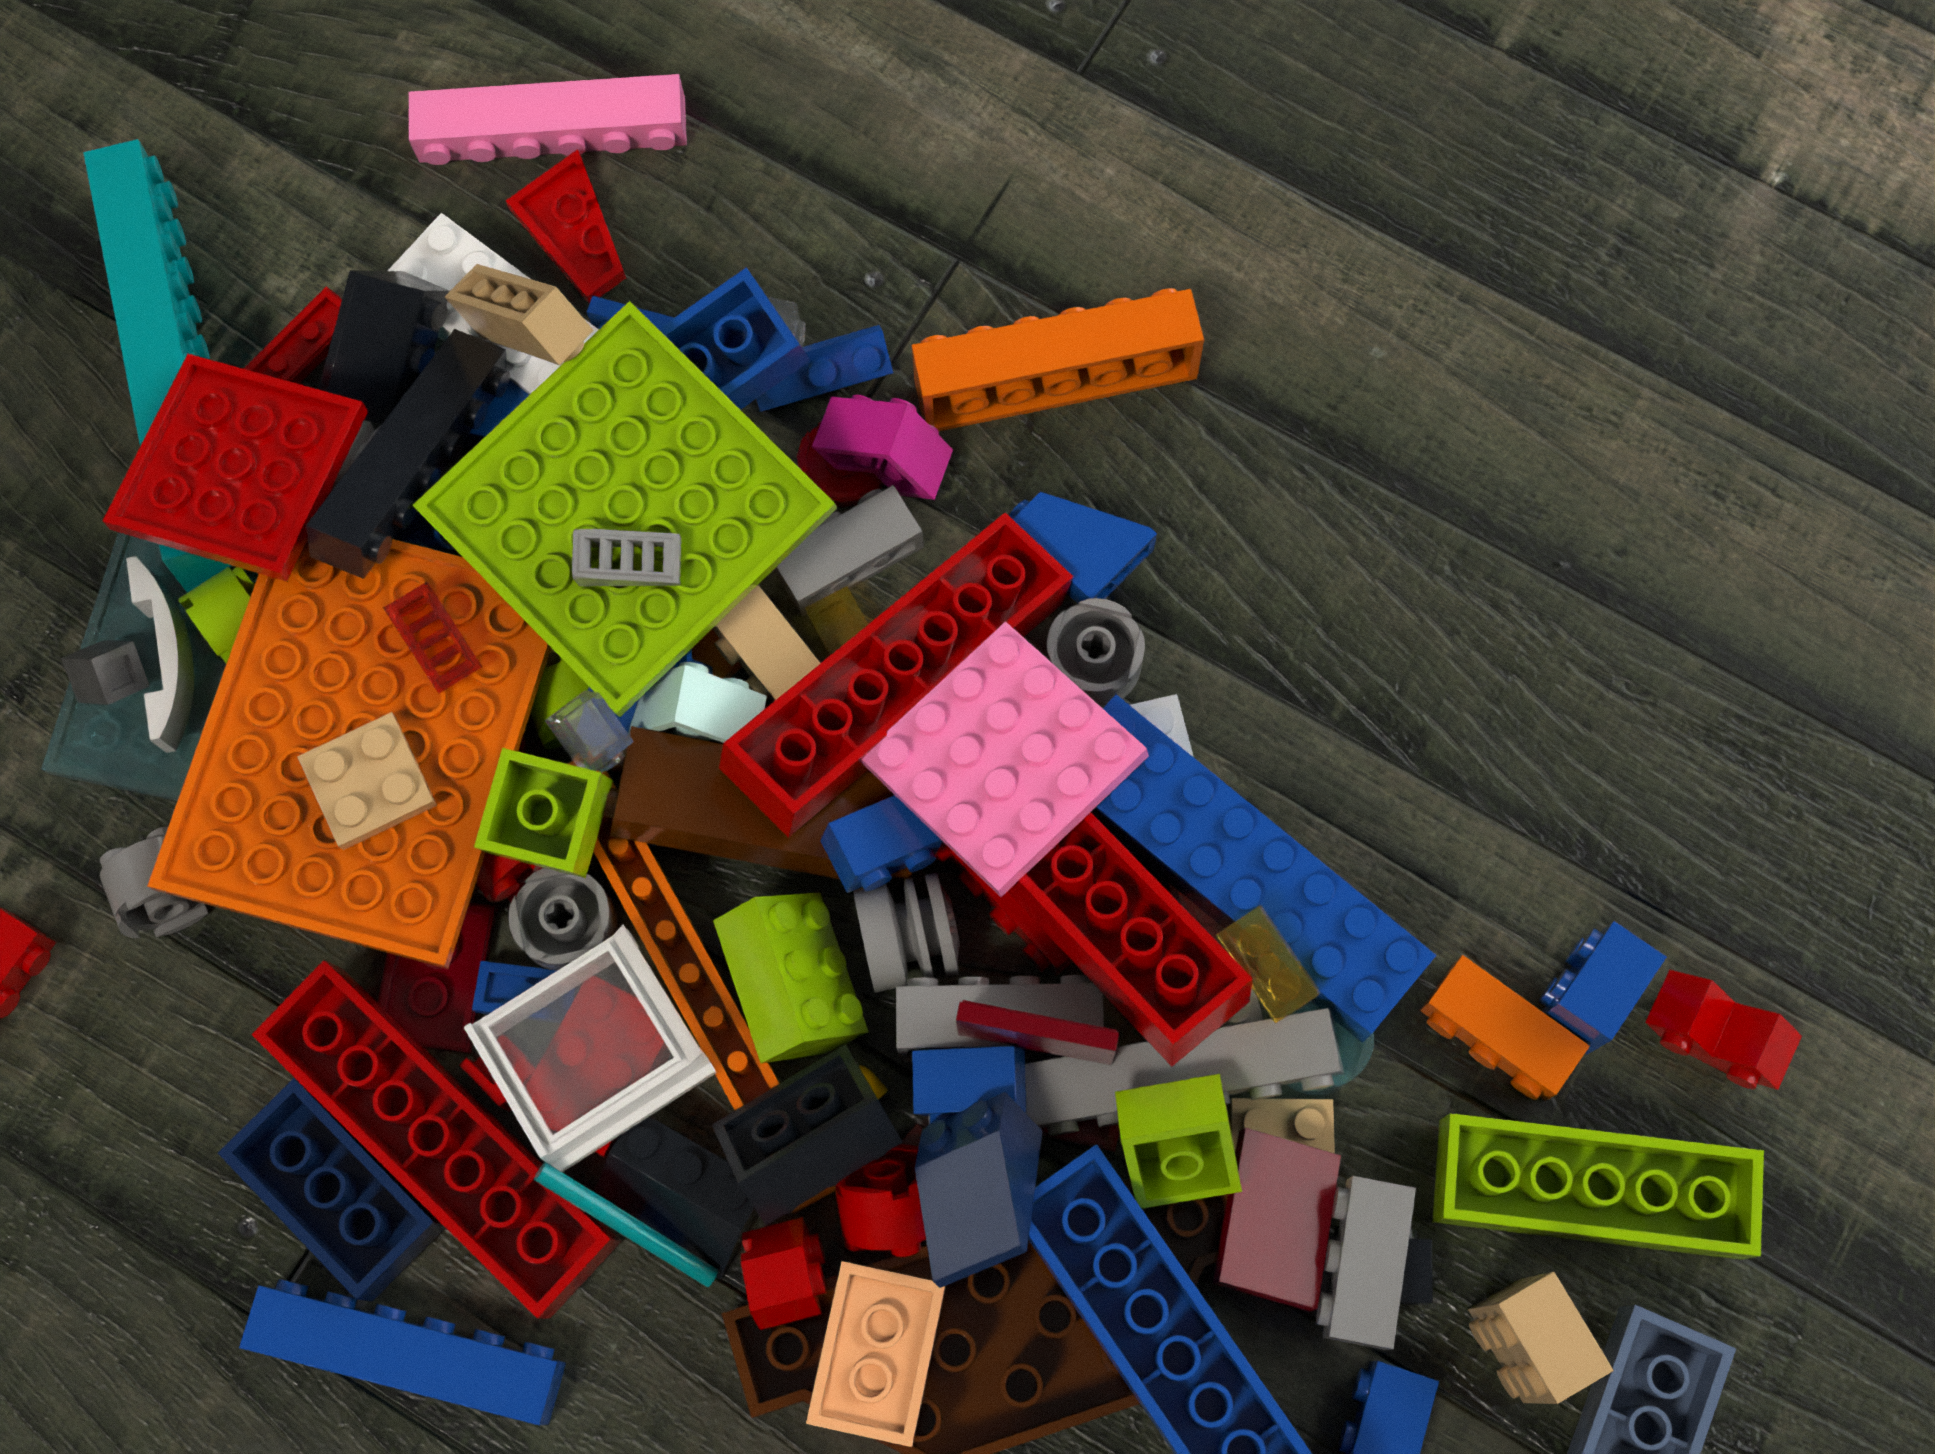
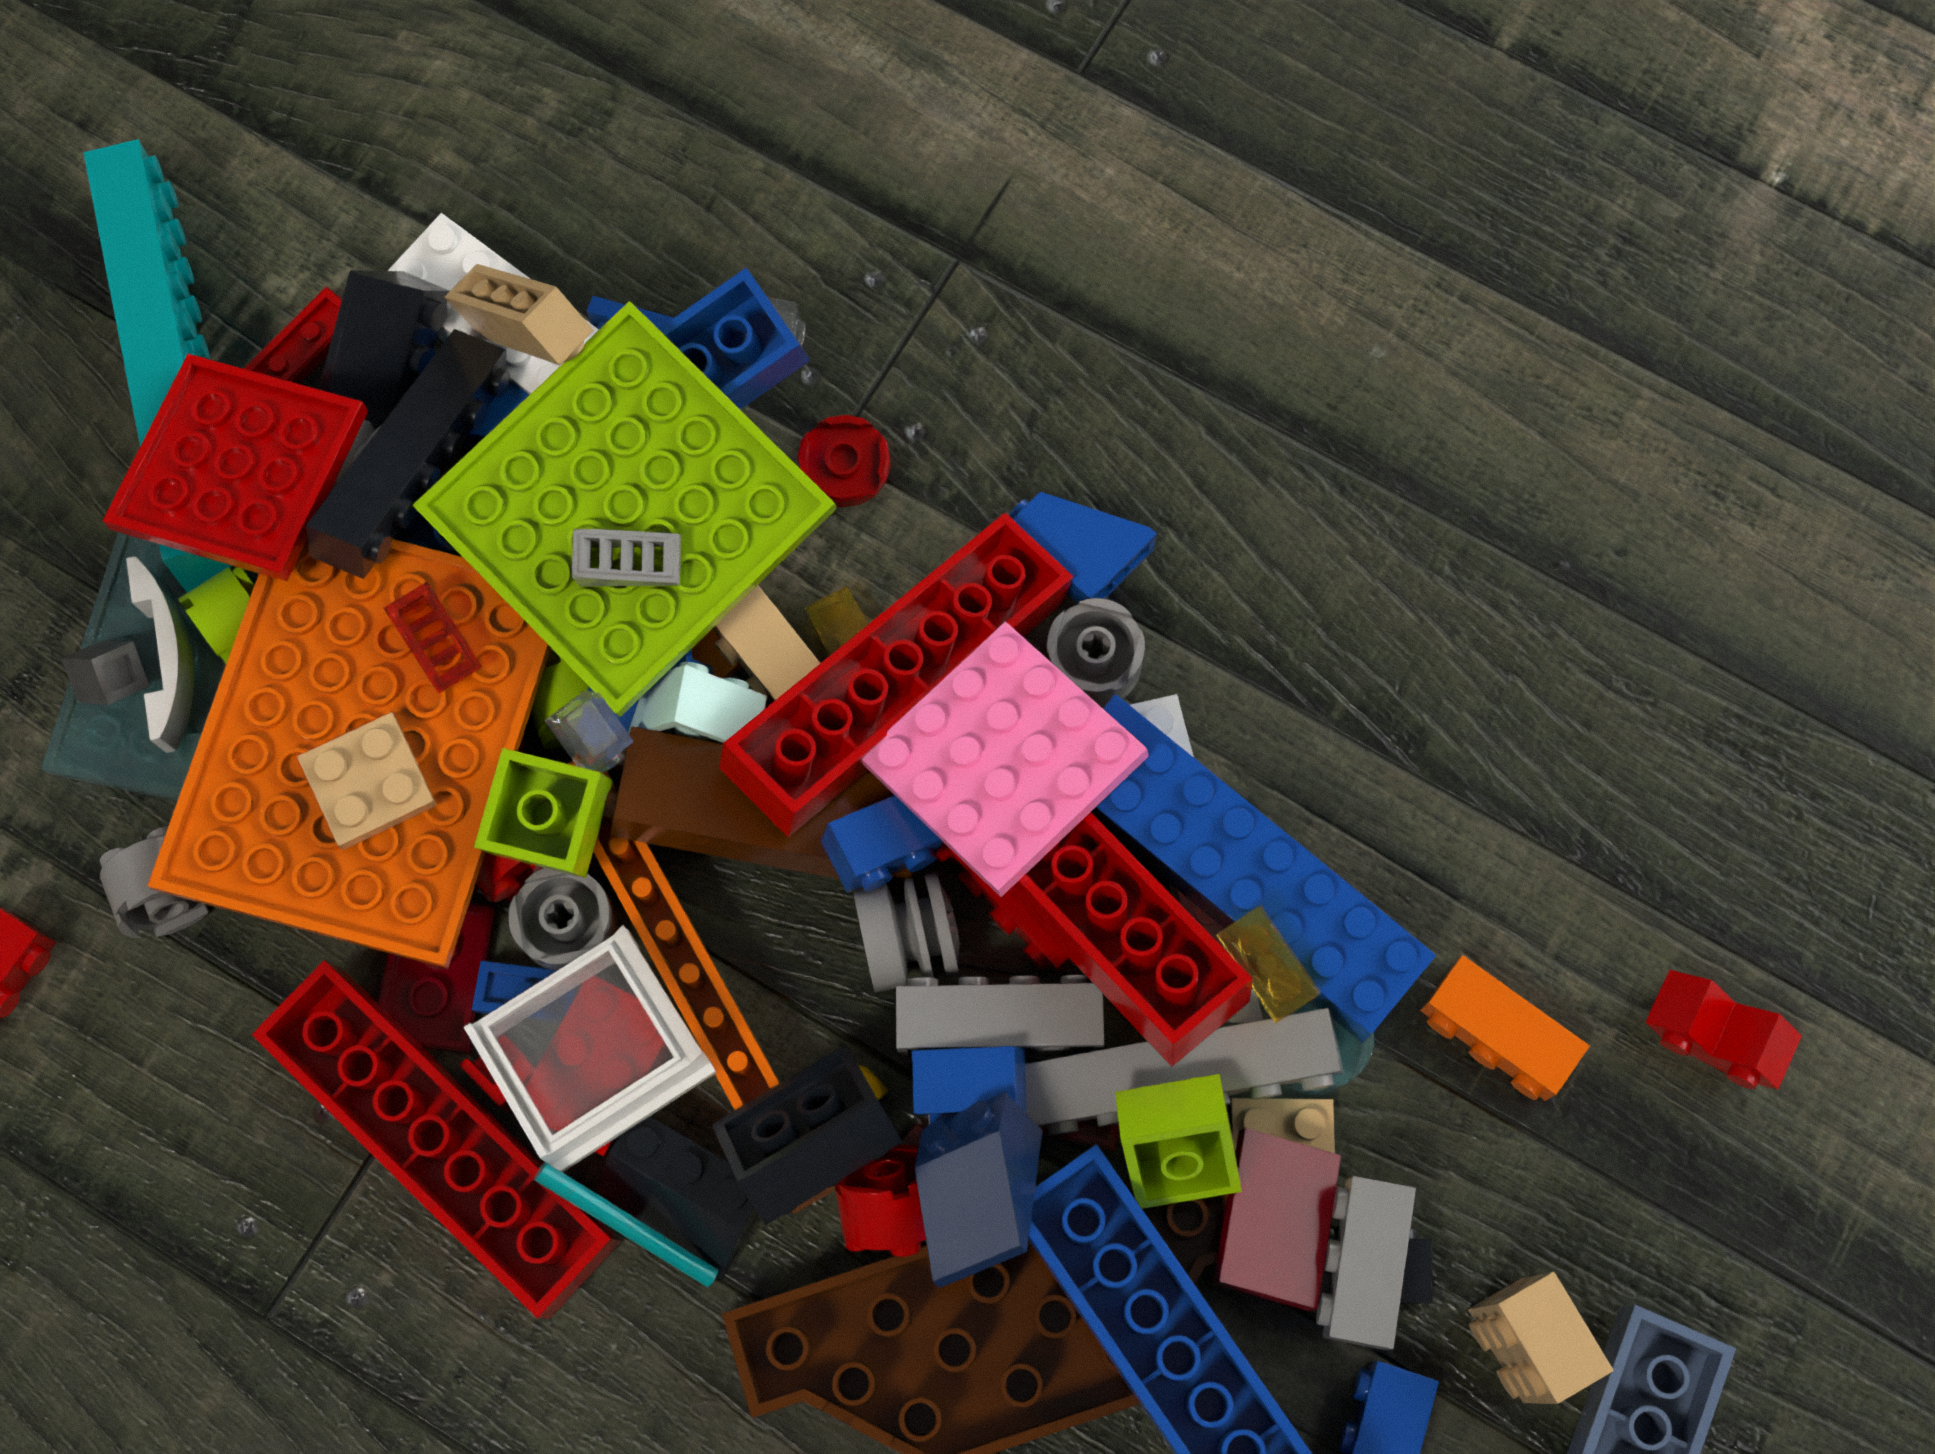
(331, 1192): dark blue brick -> none
(404, 1354): blue brick -> none
(547, 119): bright pink brick -> none
(569, 226): red wing -> none
(783, 1273): red brick -> none
(790, 976): lime brick -> none
(833, 366): blue plate -> none
(850, 548): light grey brick -> none
(876, 1354): light nougat plate -> none
(884, 441): dark pink brick -> none
(1036, 1032): dark red tile -> none
(1058, 359): orange brick -> none
(1599, 1186): lime brick -> none
(1602, 985): blue brick -> none

